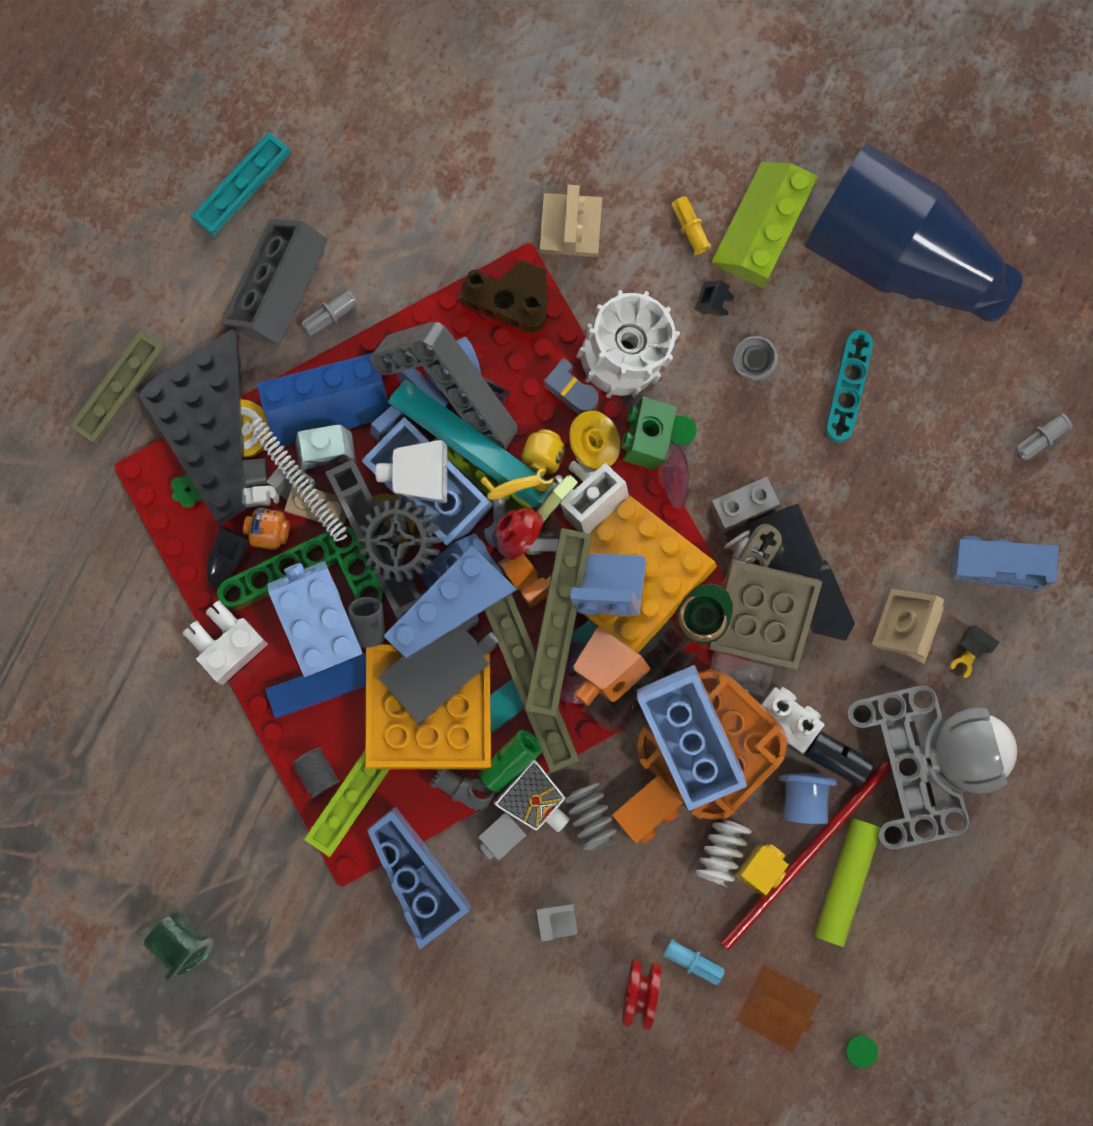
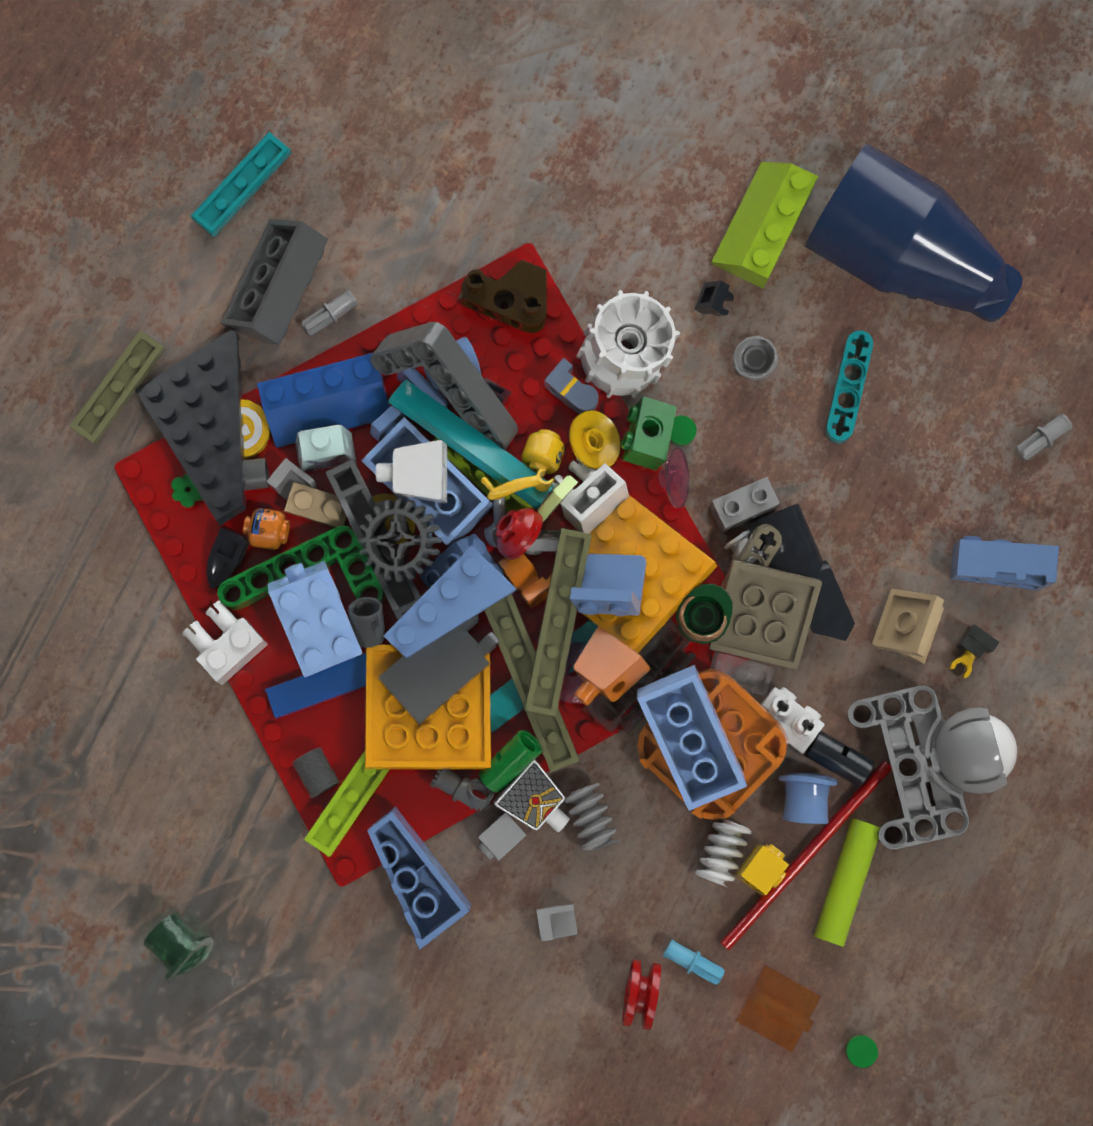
(260, 496): white piece -> none
(335, 535): white piece -> none
(571, 223): tan bracket -> none
(647, 810): orange piece -> none
(691, 225): yellow axle -> none

